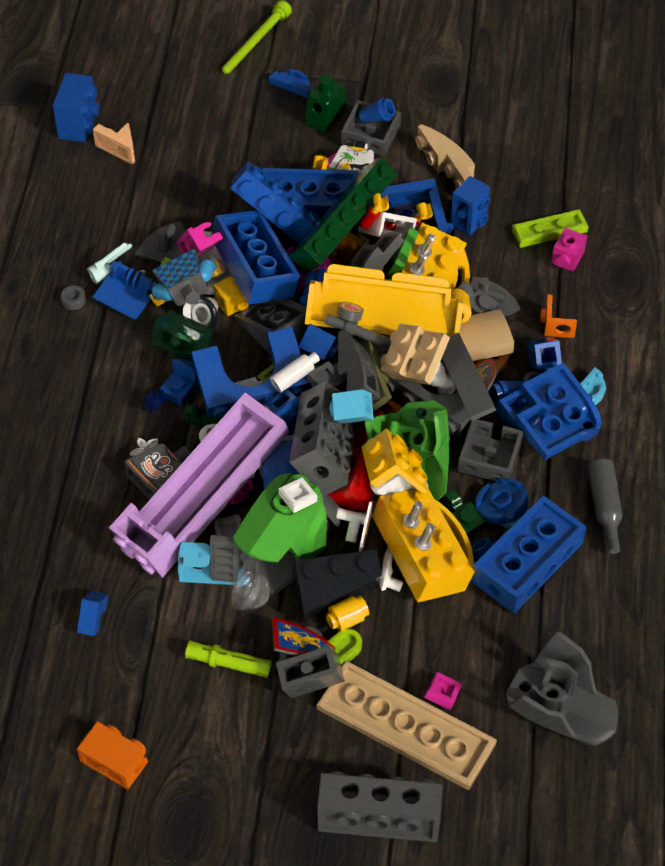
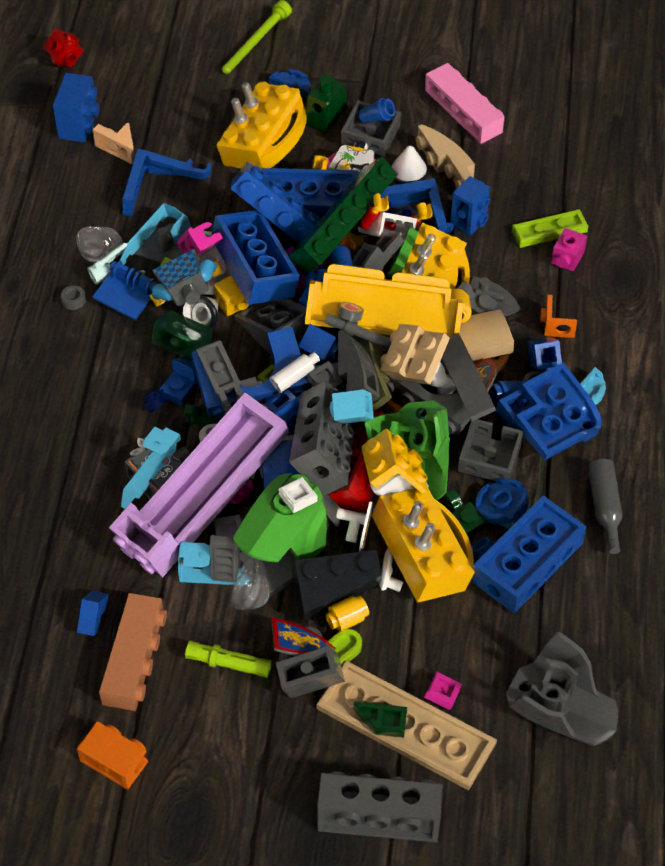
(63, 48): none -> red brick
(97, 242): none -> clear hat
(132, 652): none -> nougat brick
(150, 226): none -> medium azure piece
(153, 465): none -> medium azure piece
(156, 164): none -> blue hinge
(219, 372): none -> dark grey hinge
(263, 127): none -> yellow piece
(341, 256): none -> blue cone
(382, 718): none -> dark green tile
(410, 166): none -> white hat
(464, 103): none -> bright pink brick

